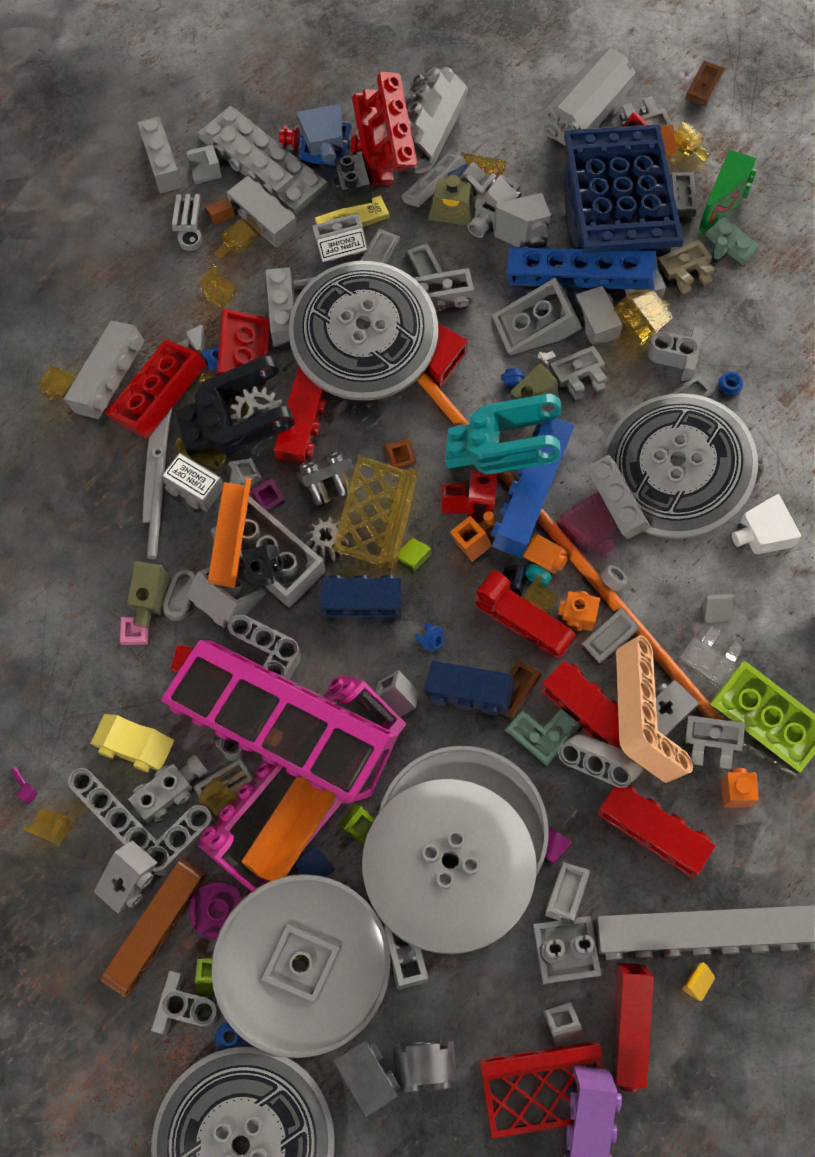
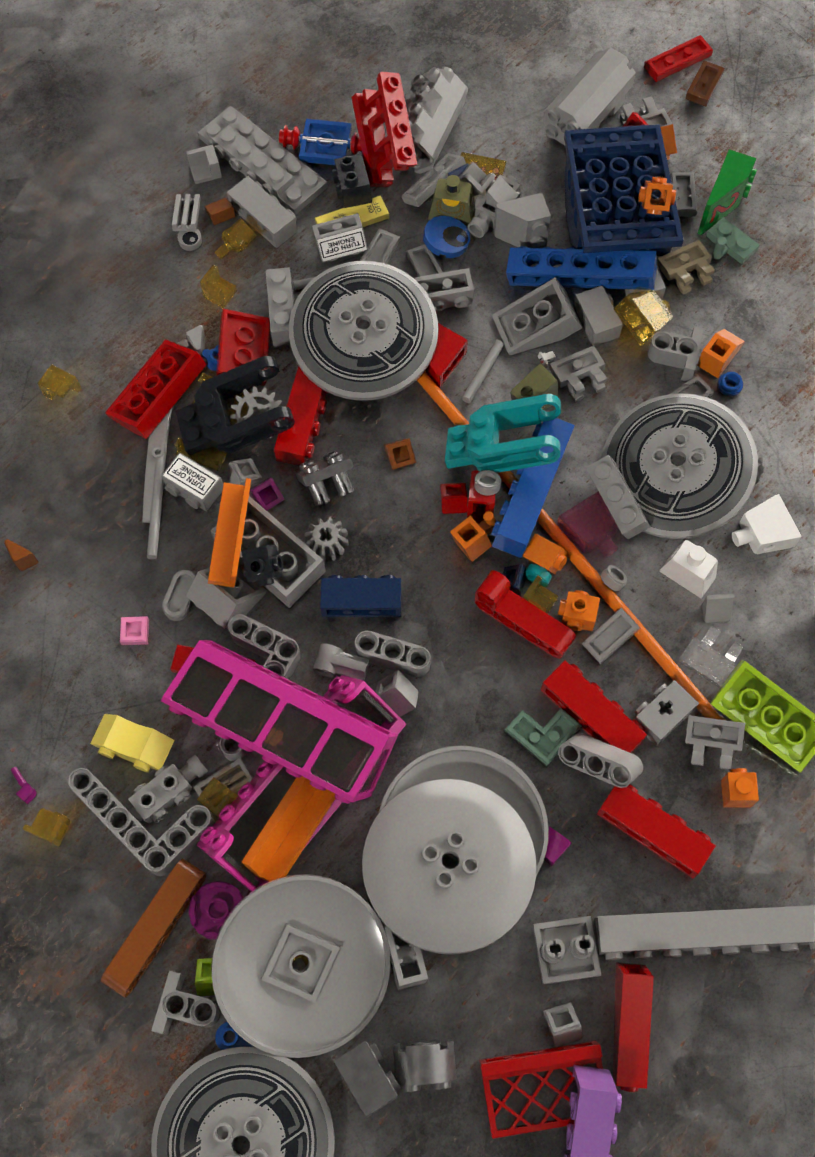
(21, 557): none -> dark orange slope
(104, 369): light grey brick -> none
(125, 877): light grey brick -> none
(147, 592): olive torso -> none
(159, 155): light grey brick -> none
(314, 863): dark blue slope -> none
(322, 130): sand blue torso -> none
(334, 662): none -> light grey piece
(357, 823): lime slope -> none
(395, 523): clear yellow fence -> none
(403, 662): none -> light grey beam
(414, 554): lime slope -> none
(432, 638): blue plate -> none
(446, 236): none -> blue tile
(469, 687): dark blue brick -> none
(482, 371): none -> light grey bar
(487, 482): none -> light grey tile
(512, 377): blue plate -> none
(525, 681): reddish brown plate -> none
(567, 893): light grey tile -> none
(638, 714): light nougat beam -> none
(663, 203): none -> orange brick
(678, 58): none -> red tile
(690, 140): clear yellow piece -> none
(691, 568): none -> white torso
(699, 981): yellow slope -> none
(719, 352): none -> orange slope

